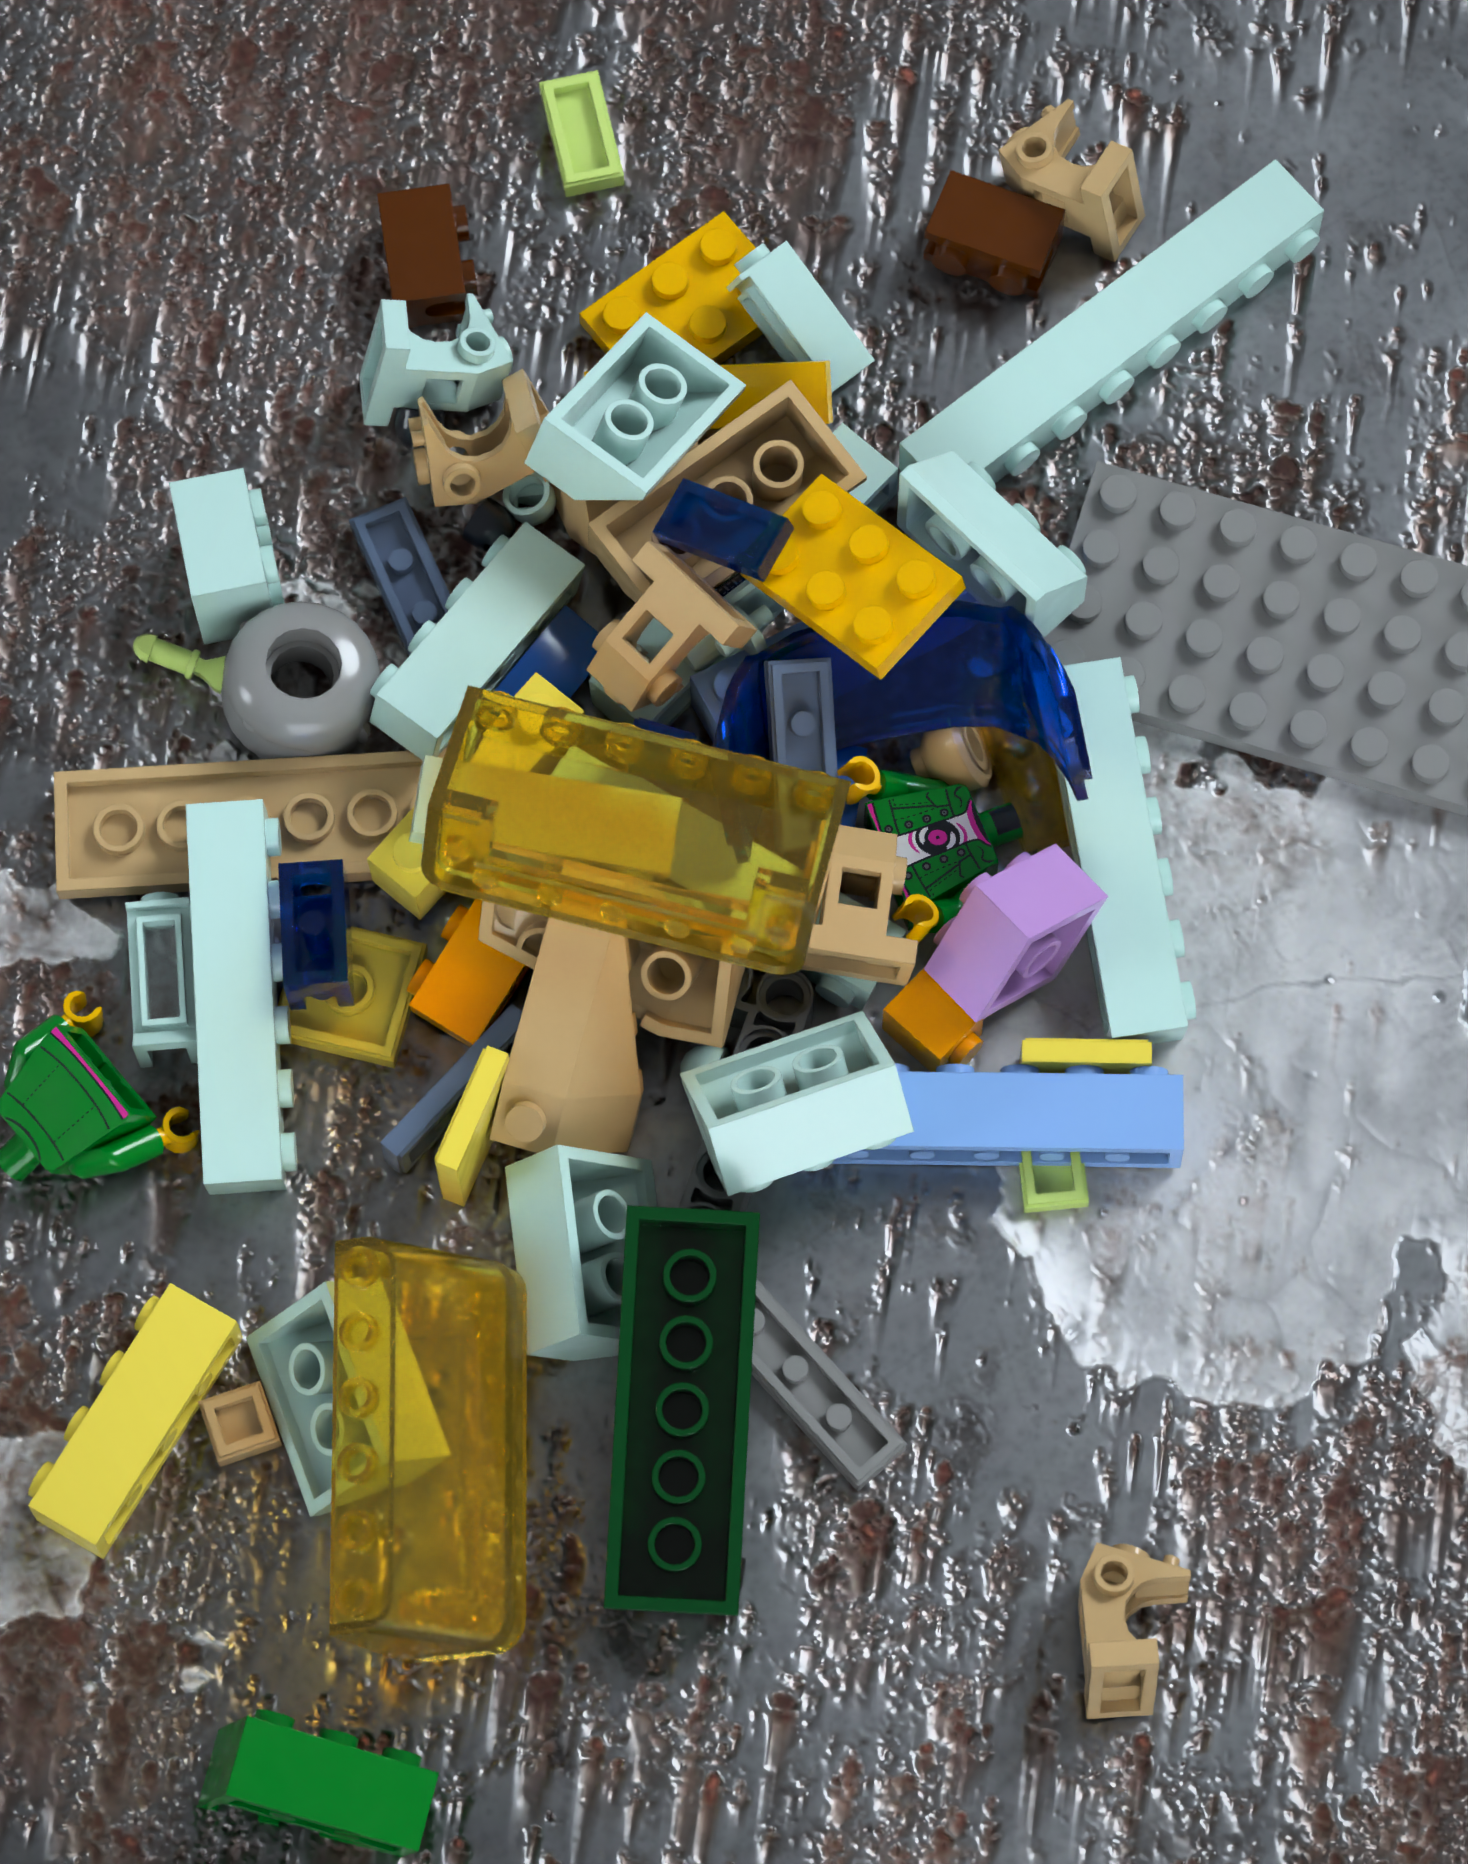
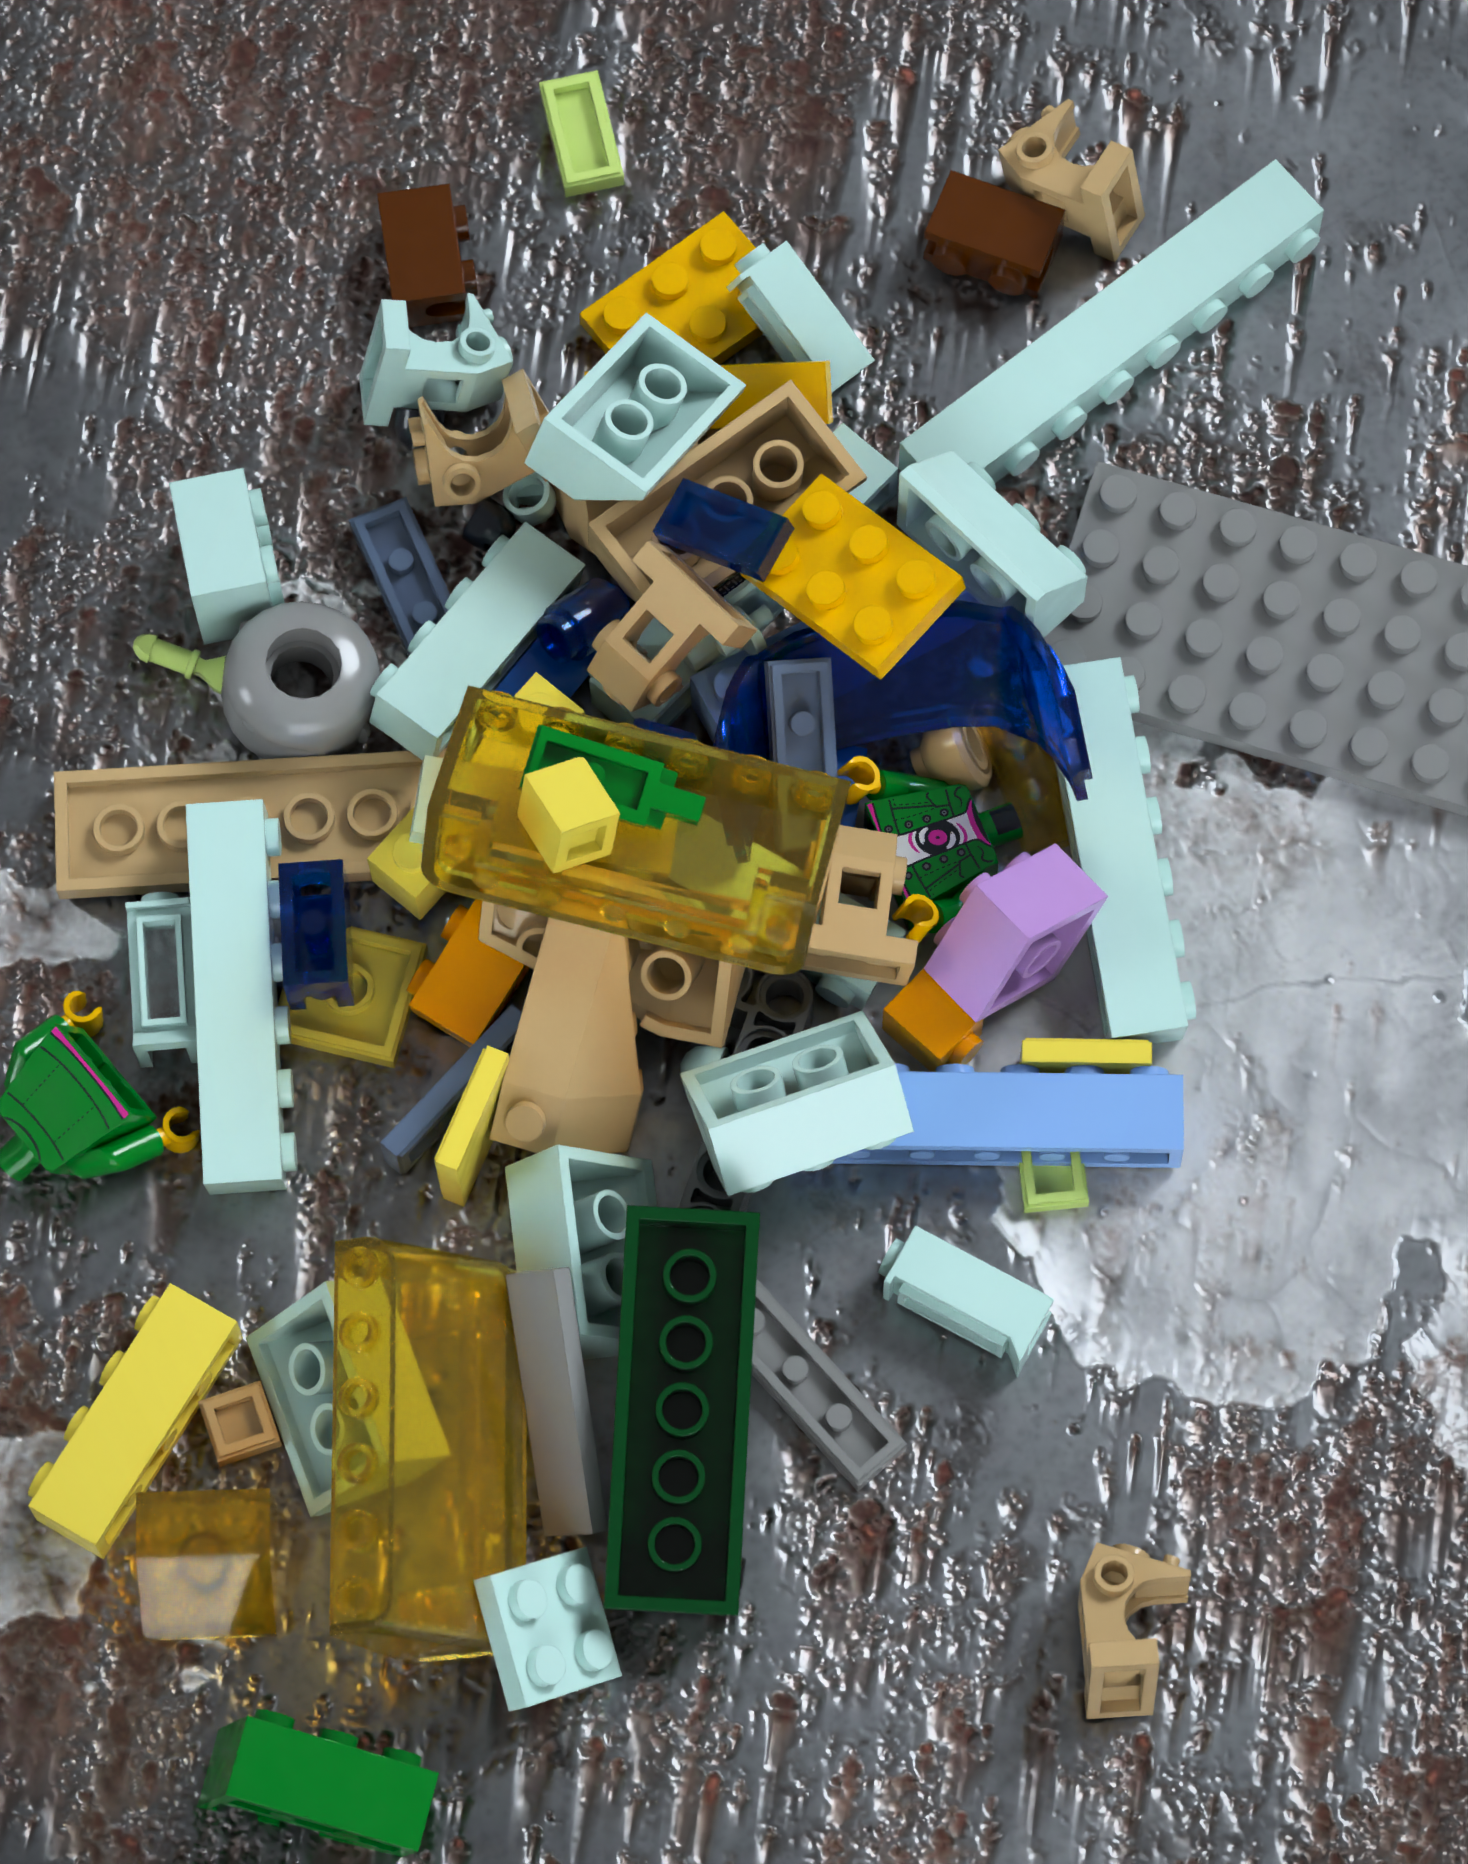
(207, 1563): none -> clear yellow slope
(547, 1628): none -> light aqua plate
(556, 1402): none -> light grey tile
(568, 814): none -> light yellow panel
(578, 618): none -> clear blue brick
(634, 783): none -> green hinge
(966, 1295): none -> light aqua window

